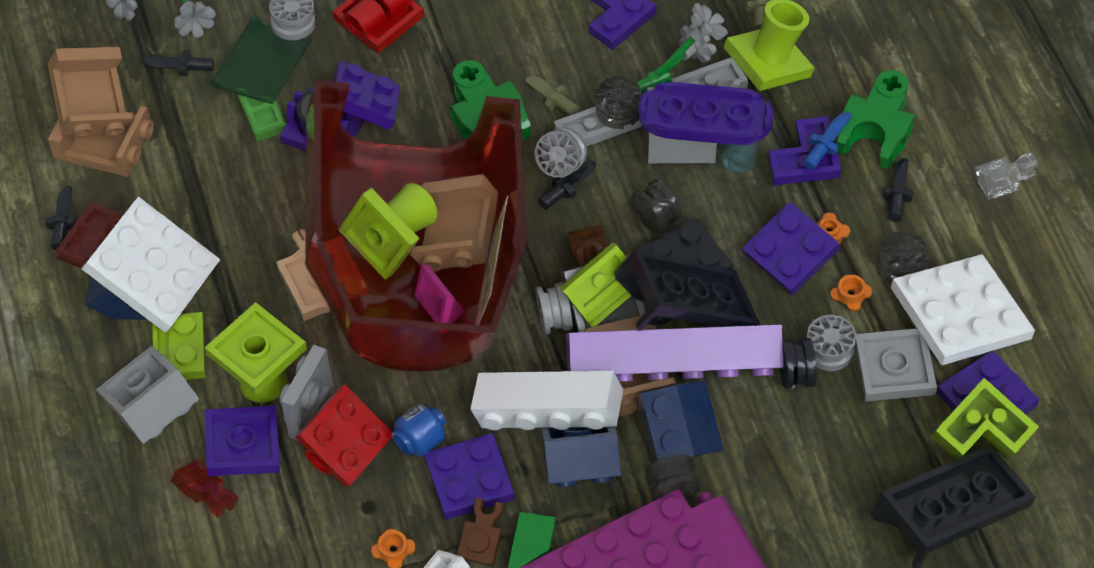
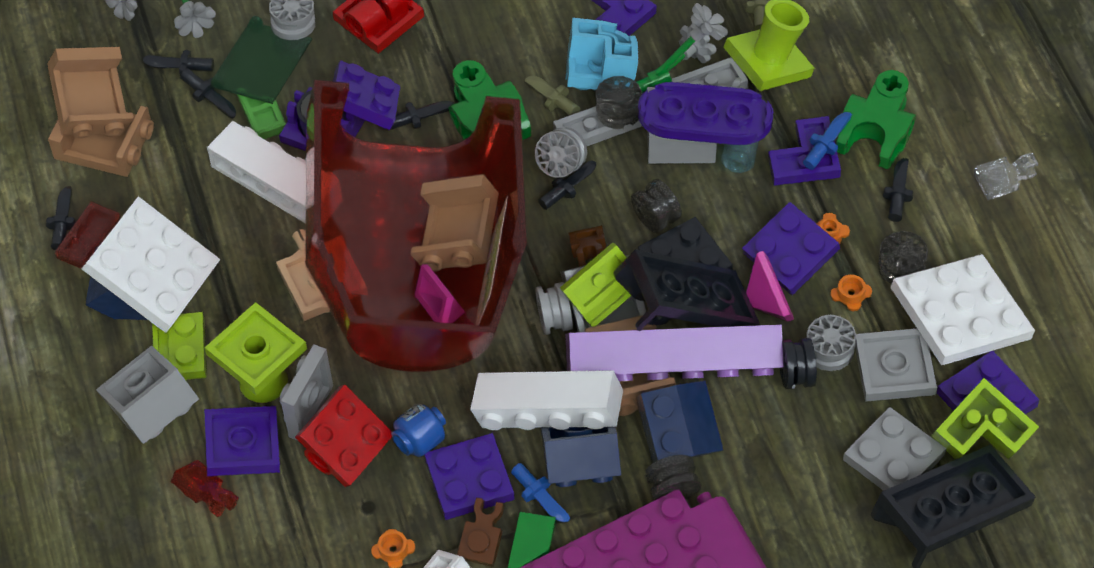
(204, 90): none -> black piece
(261, 167): none -> white brick
(387, 230): lime plant -> none
(413, 115): none -> black piece
(537, 490): none -> blue piece
(599, 53): none -> medium azure brick
(765, 291): none -> dark pink slope
(893, 451): none -> light grey plate

